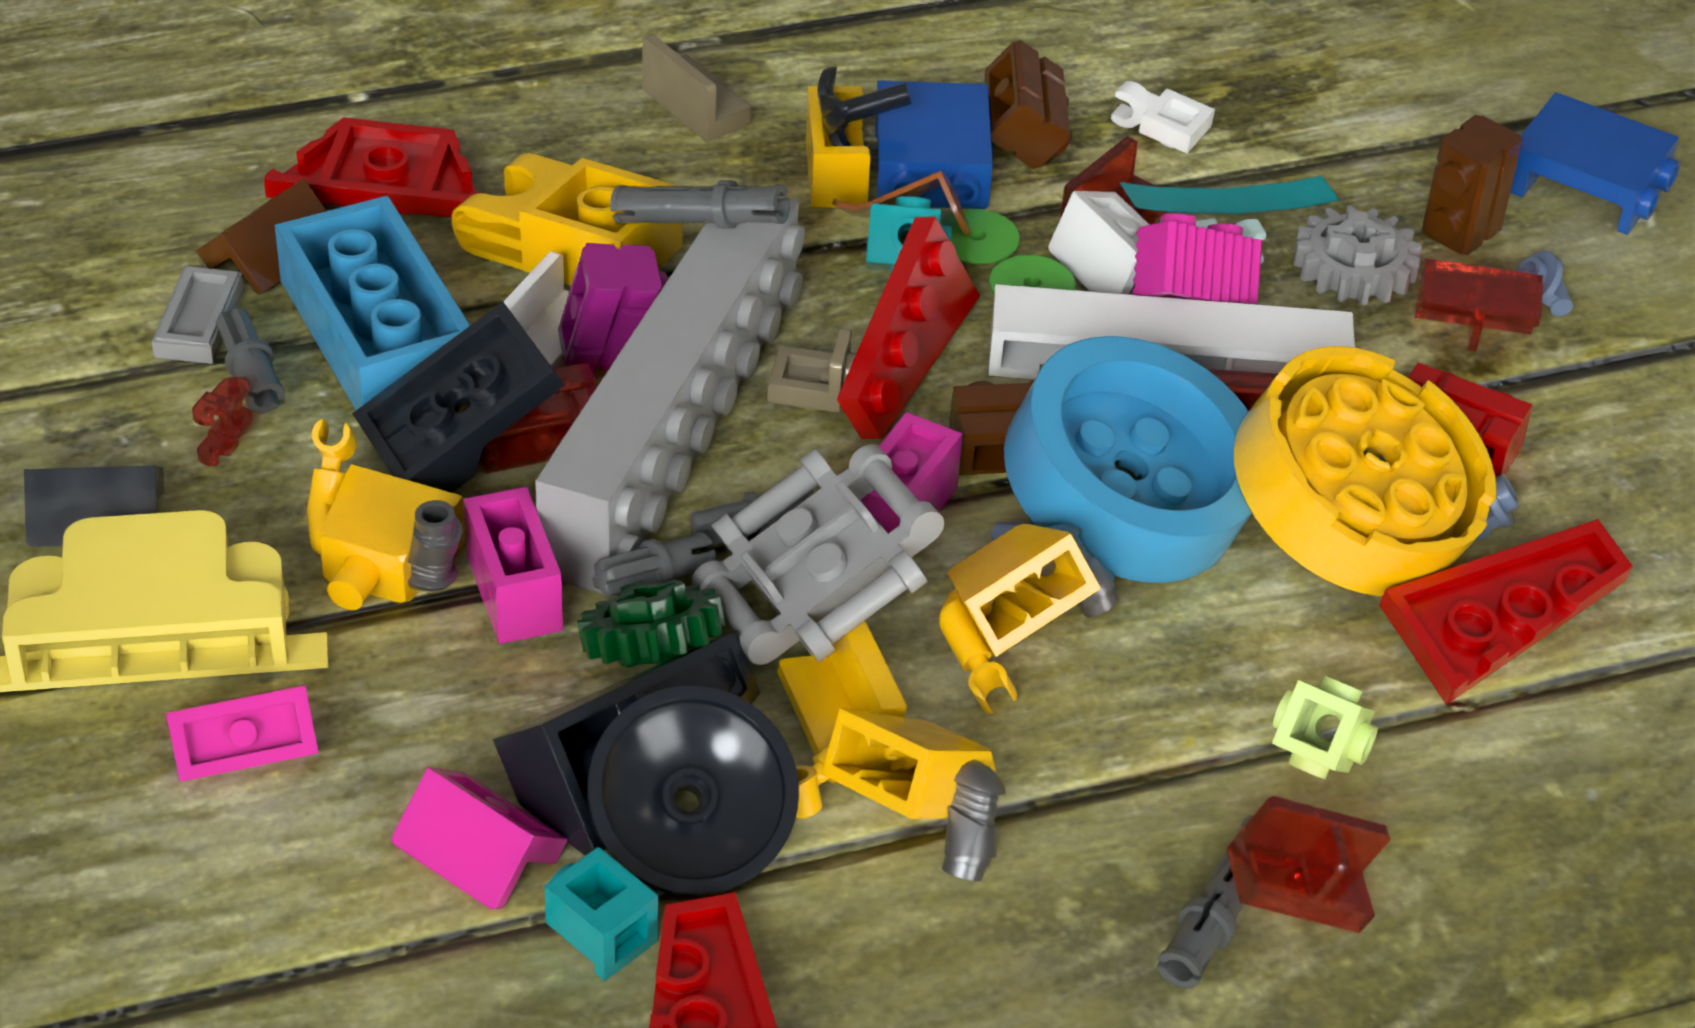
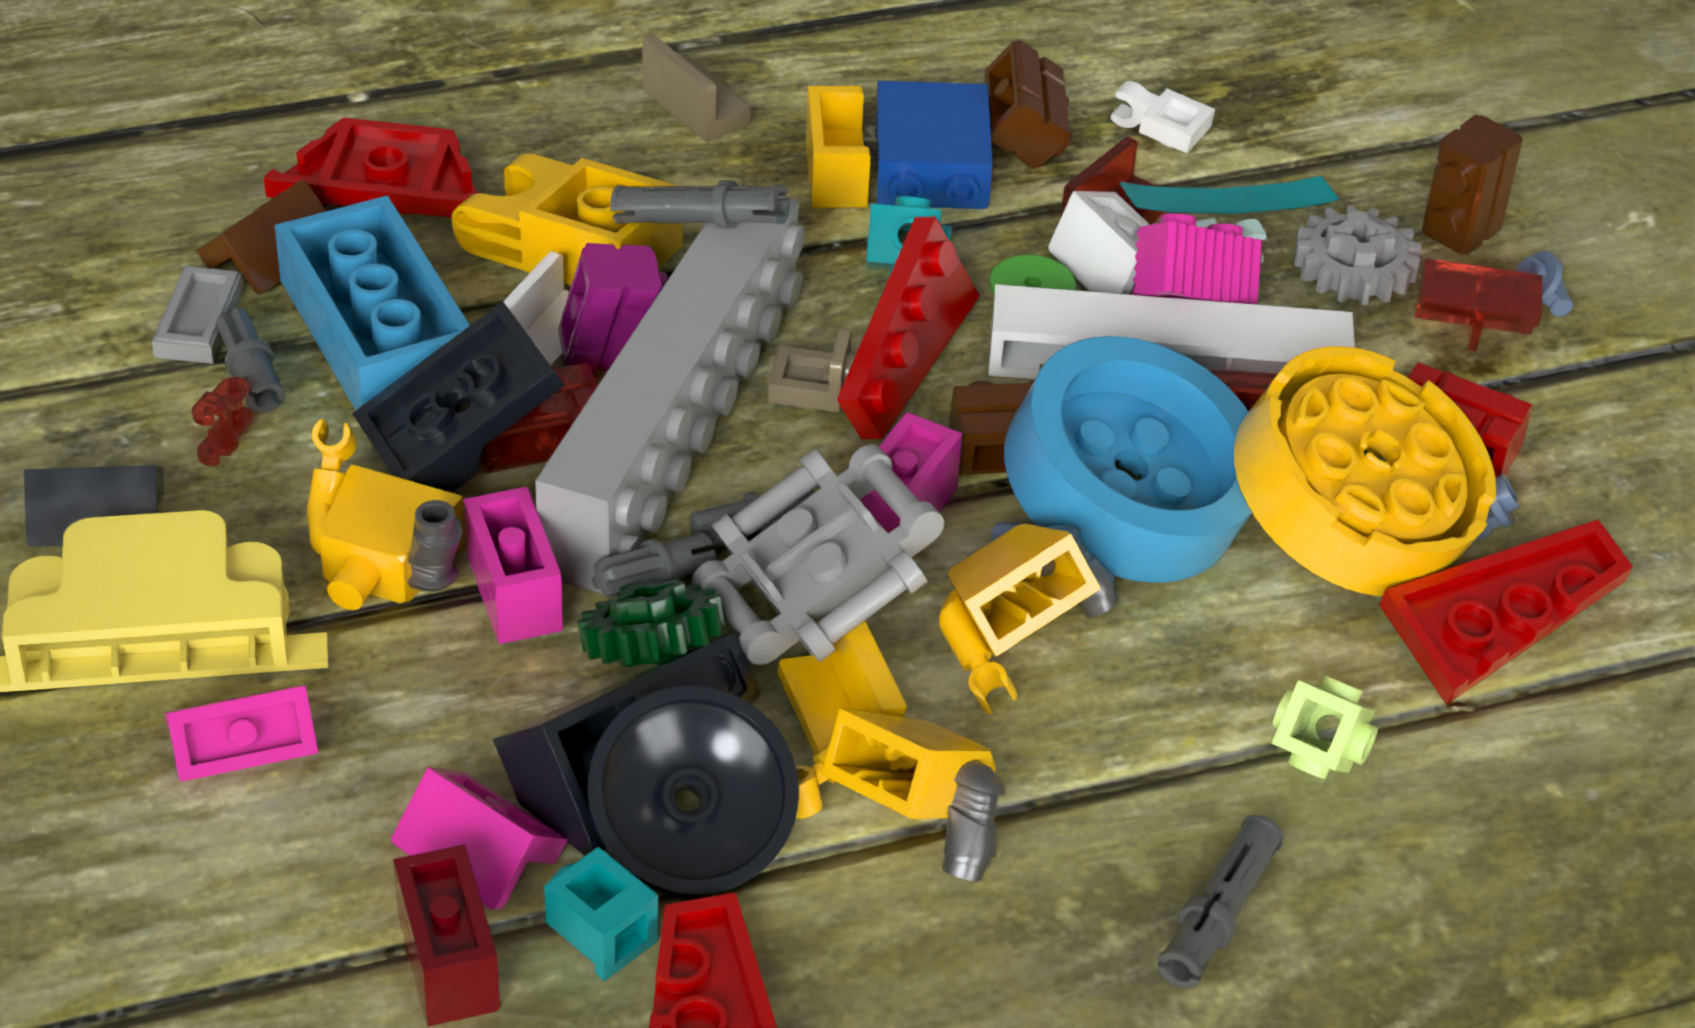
(447, 935): none -> dark red panel
(839, 113): black plant -> none
(913, 190): dark orange piece -> none
(990, 239): bright green piece -> none
(1307, 863): clear red panel -> none
(1598, 156): blue panel -> none

